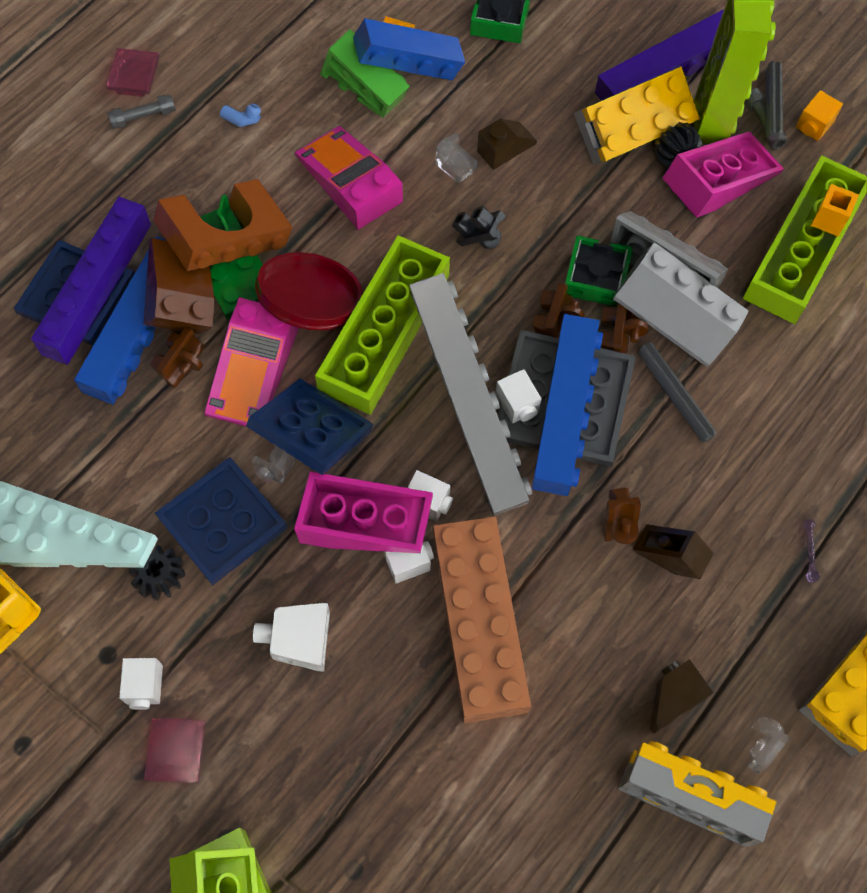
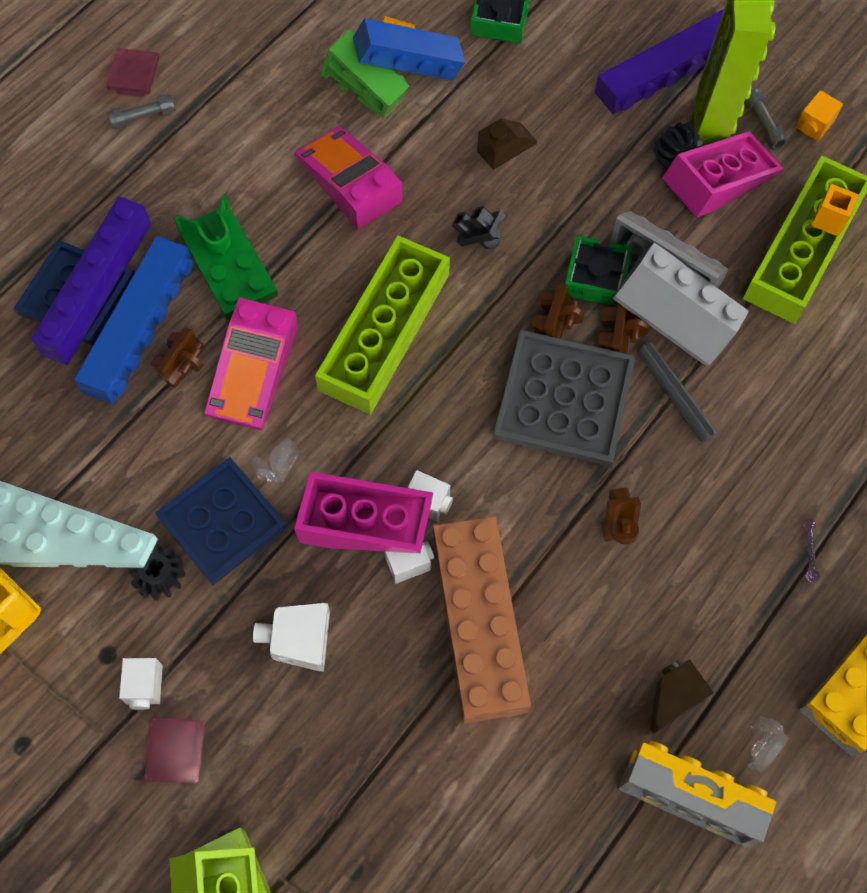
(175, 295): reddish brown slope -> none
(202, 245): dark orange arch -> none
(241, 119): medium blue arm -> none
(308, 290): dark red brick -> none
(310, 426): dark blue plate -> none
(454, 159): clear bracket -> none
(469, 394): light grey brick -> none
(518, 397): white brick -> none
(566, 405): blue brick -> none
(636, 115): yellow piece -> none
(674, 550): dark brown slope -> none
(774, 101): dark grey axle -> none

